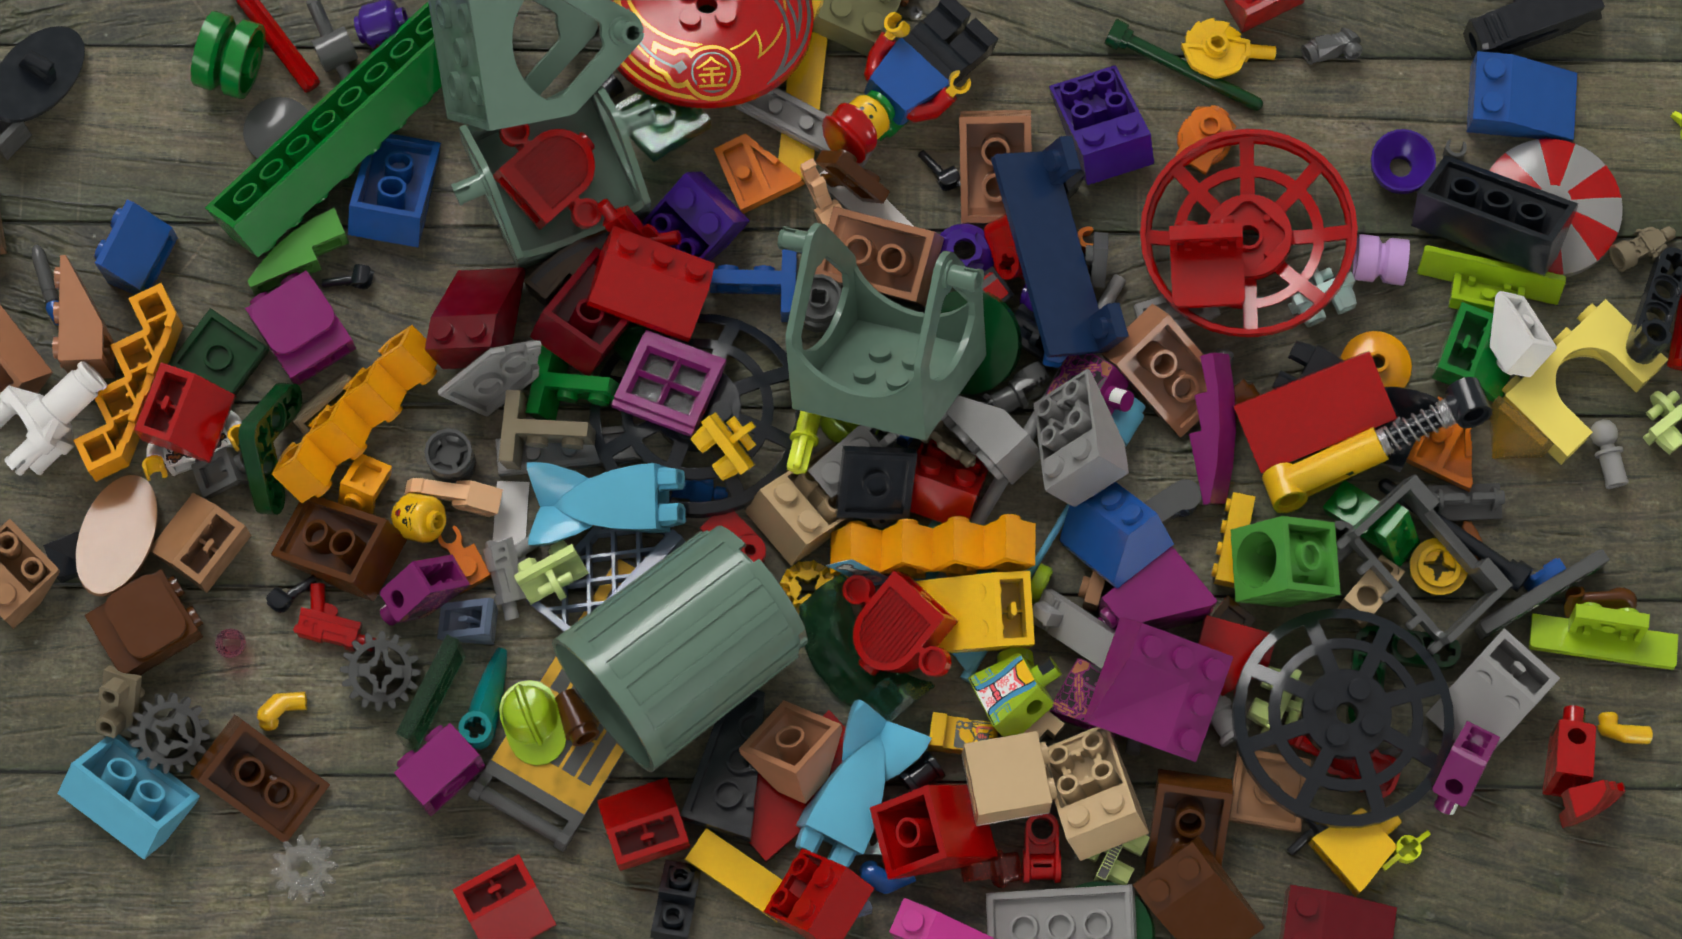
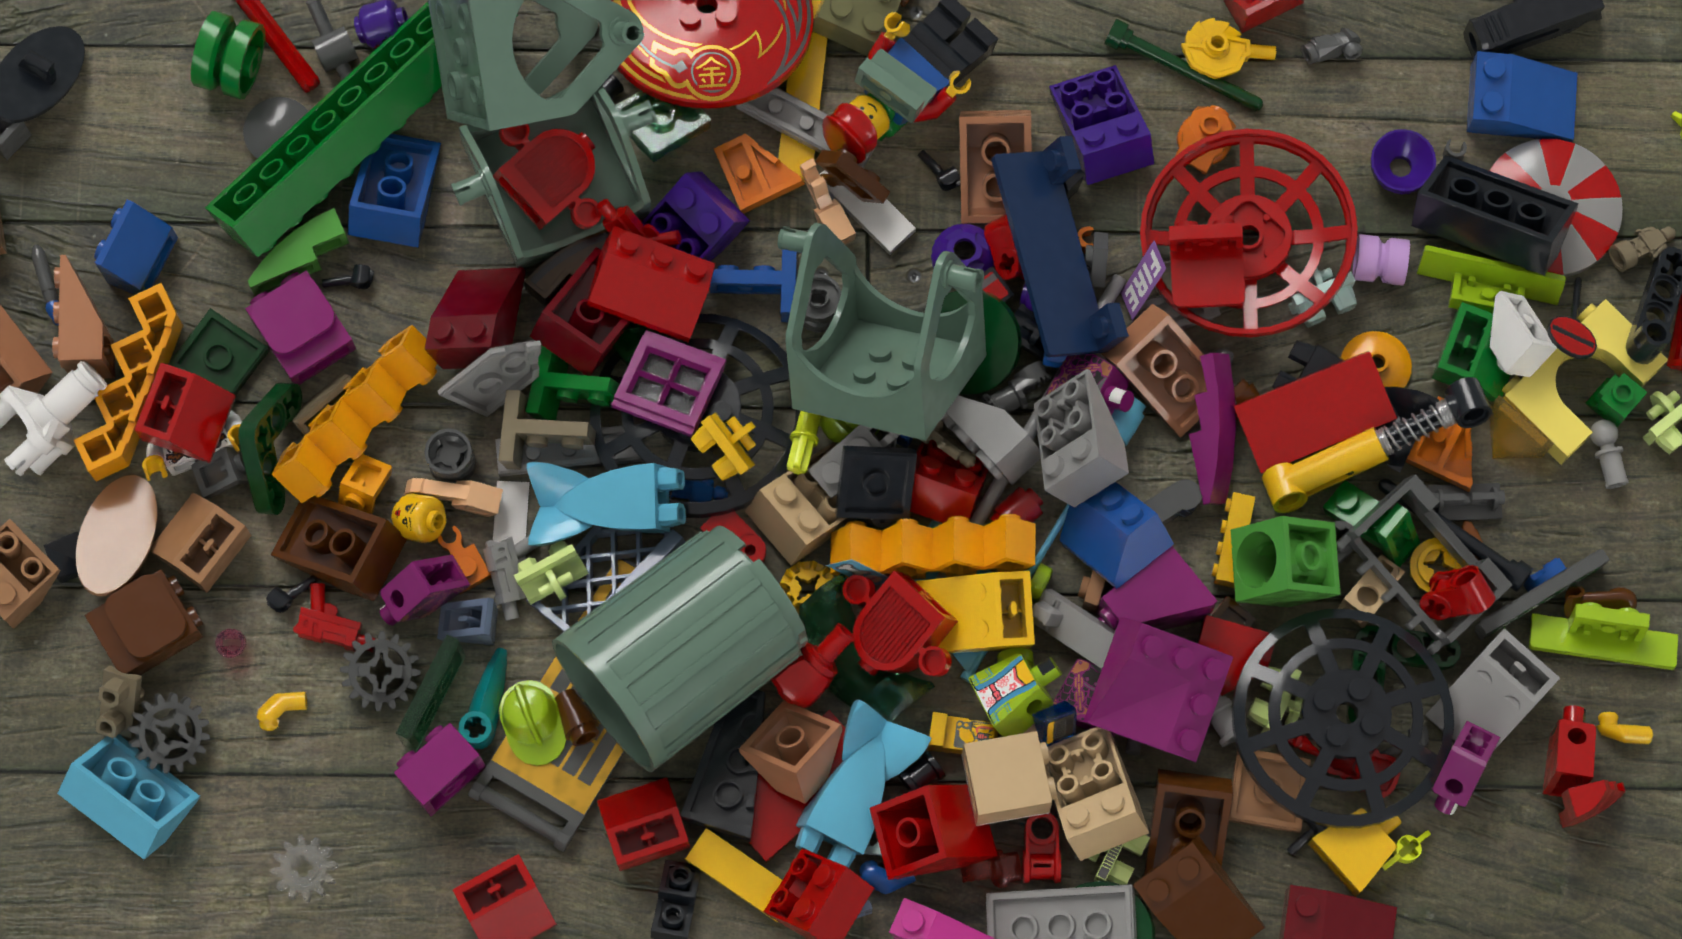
(259, 779): reddish brown slope -> none
(813, 671): none -> red piece
(889, 254): nougat slope -> none
(895, 85): none -> sand green panel
(1021, 503): none -> red brick
(1056, 723): none -> clear blue slope
(1143, 280): none -> medium lavender sticker
(1457, 593): none -> red piece
(1569, 333): none -> piece
(1616, 398): none -> green window

